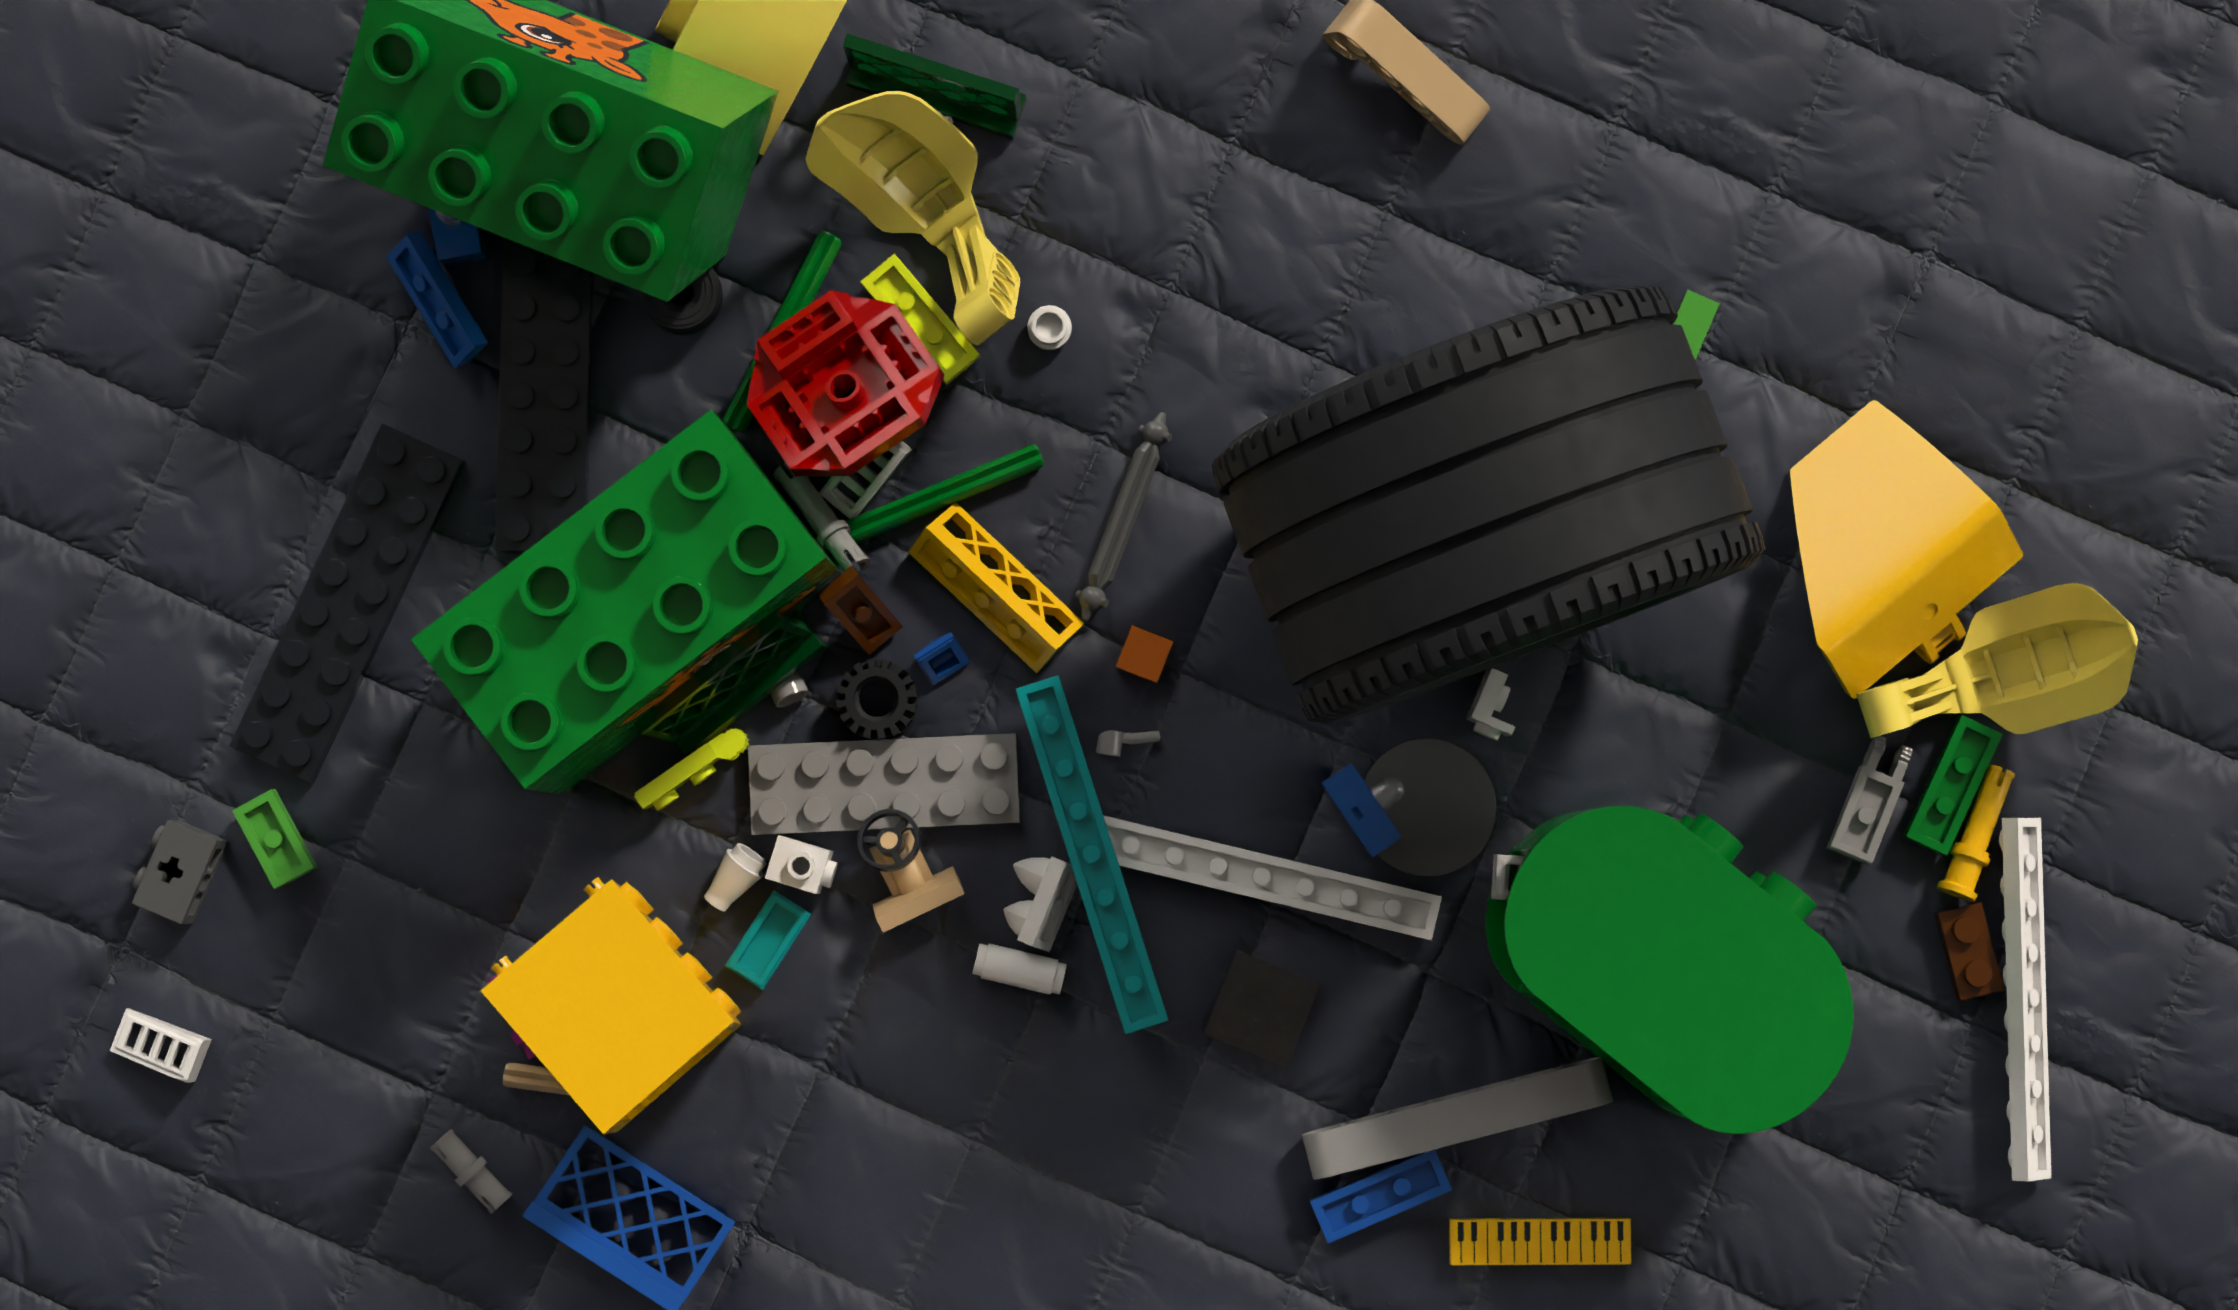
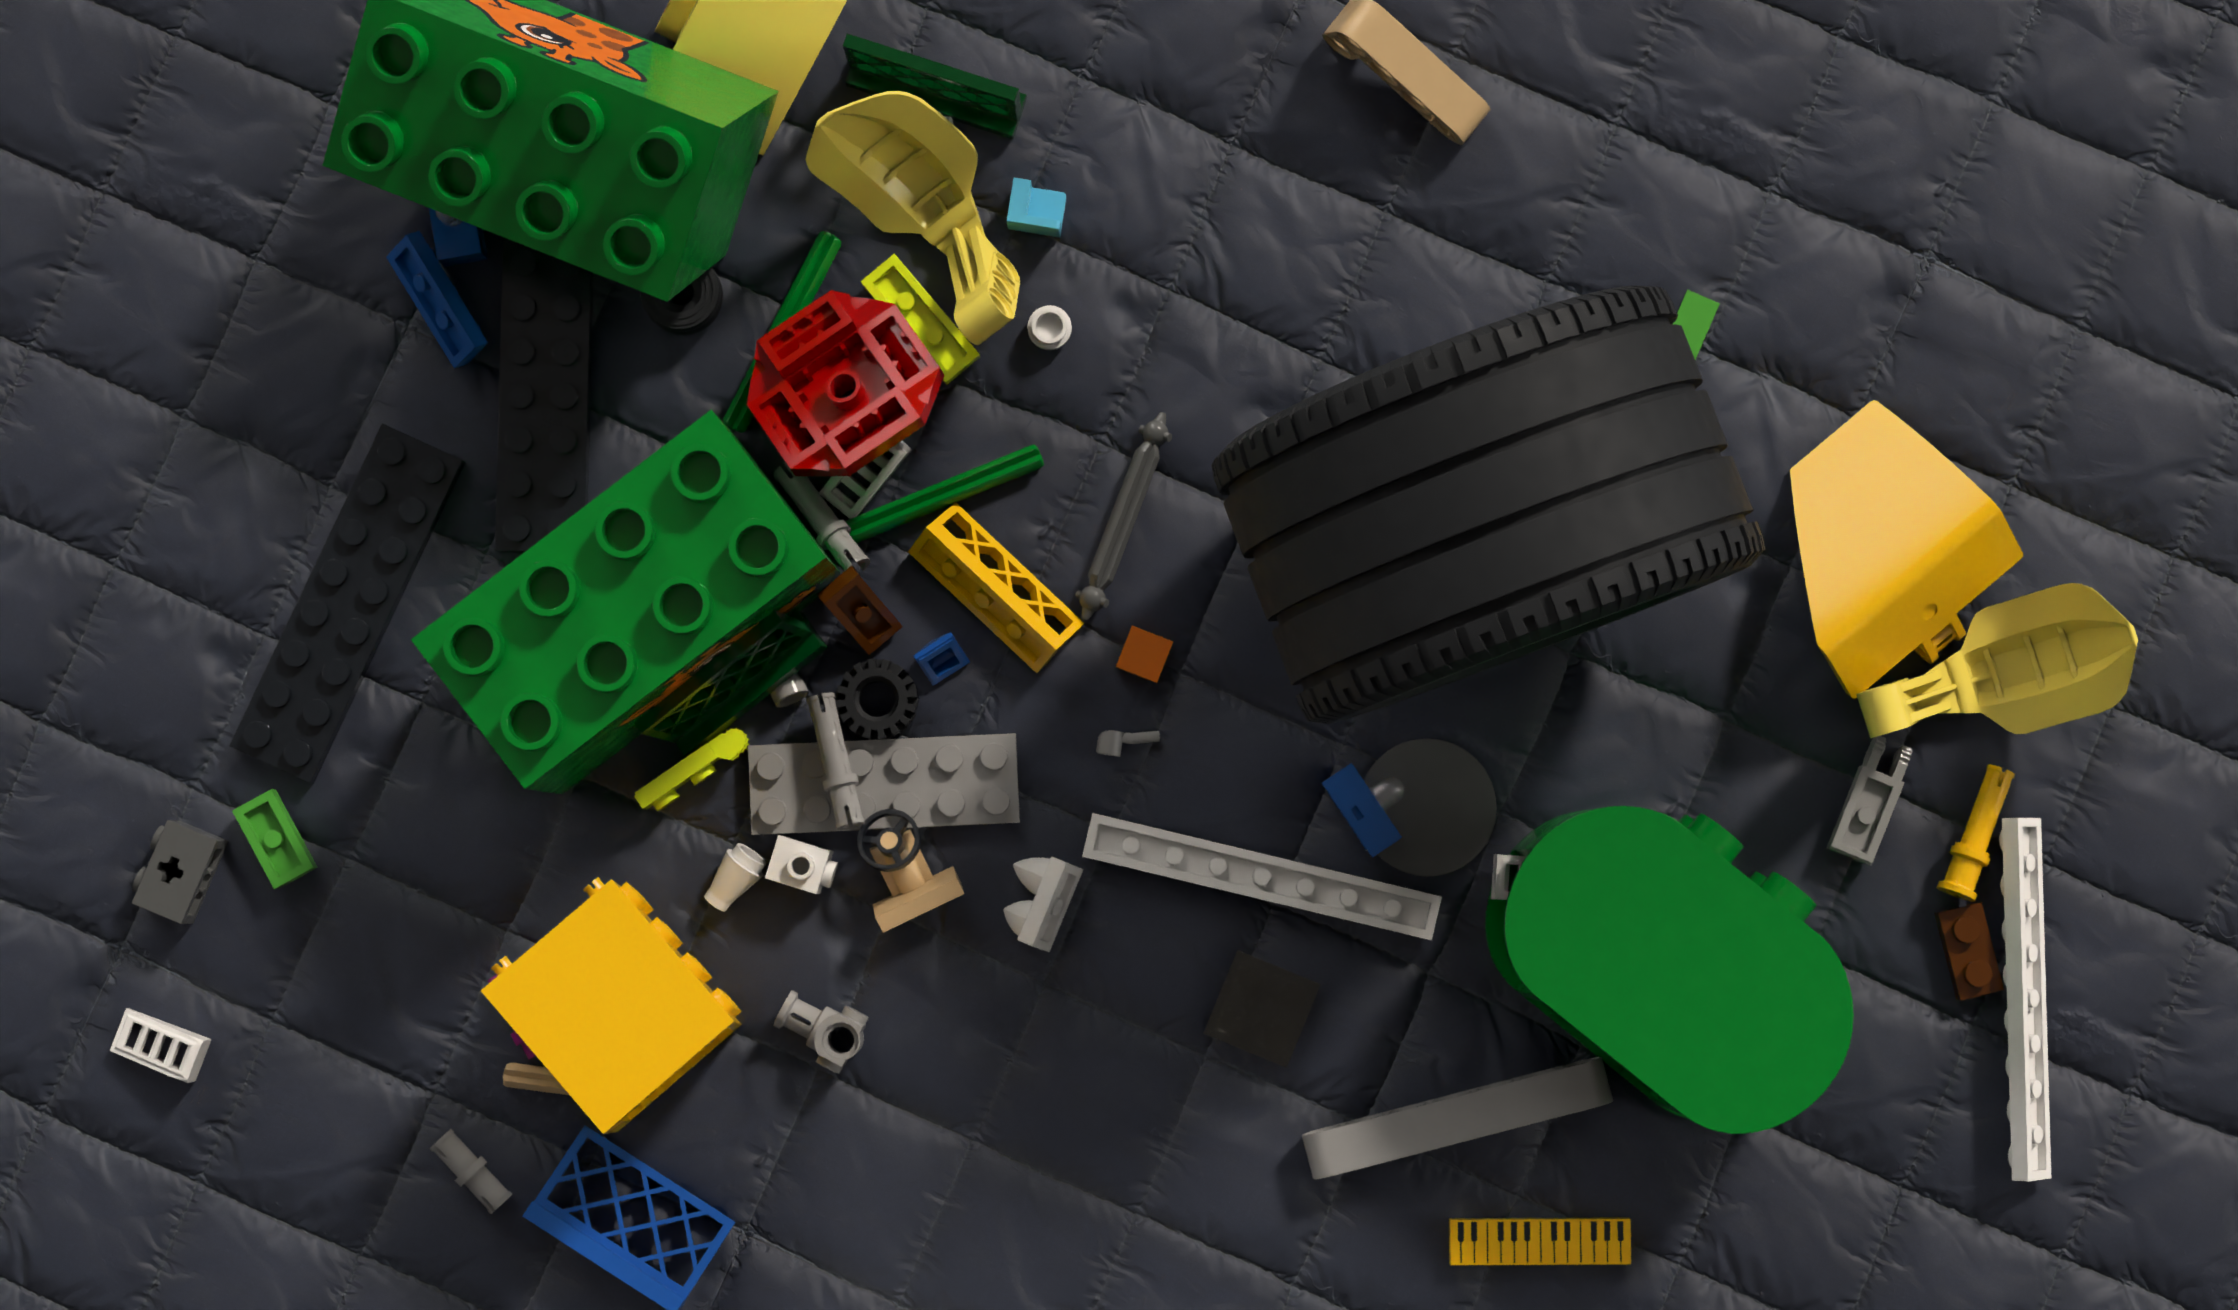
(768, 940): teal tile -> none
(821, 1028): none -> light grey connector
(839, 778): none -> light grey pin
(1019, 969): white piece -> none
(1035, 209): none -> medium azure panel
(1092, 854): teal plate -> none
(1380, 1195): blue plate -> none
(1490, 697): white bracket -> none
(1952, 785): green plate -> none

